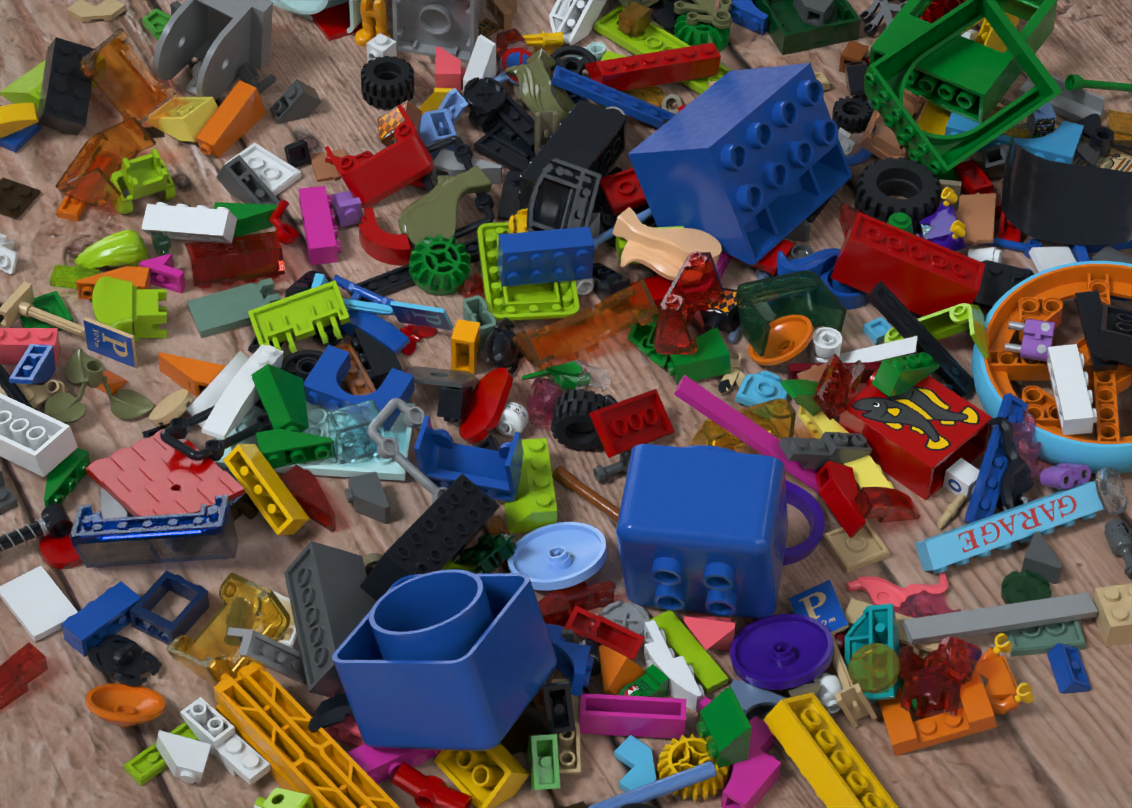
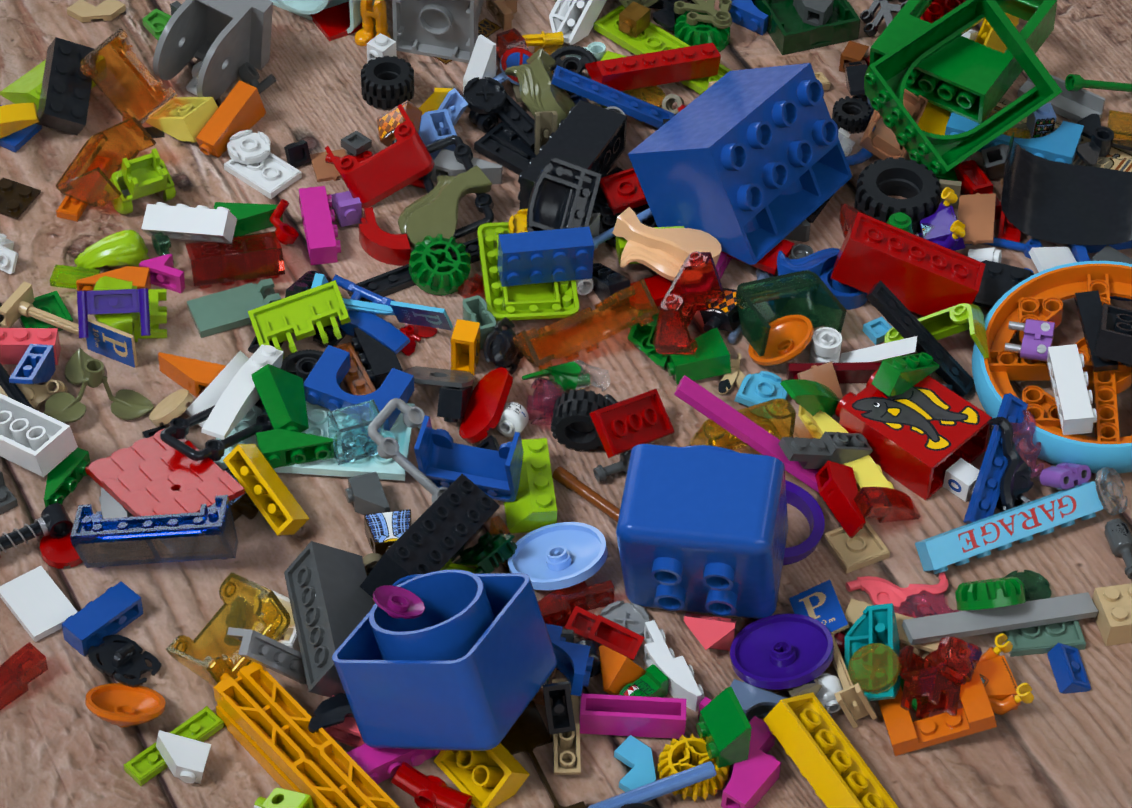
(113, 302): none -> dark purple plate
(114, 381): orange slope -> none
(159, 627): dark blue window -> none
(225, 743): white slope -> none
(244, 183): dark grey slope -> none
(249, 147): none -> white tile
(295, 103): dark grey slope -> none
(310, 496): clear red slope -> none
(356, 143): none -> dark grey tile
(386, 528): none -> torso
(398, 602): none -> magenta dish
(448, 70): coral slope -> none
(509, 198): black slope -> none
(543, 761): bright green slope -> none
(684, 644): lime tile -> none
(837, 386): clear red fence -> none
(951, 510): tan piece -> none
(990, 593): none -> green gear
(1042, 559): dark grey slope -> none

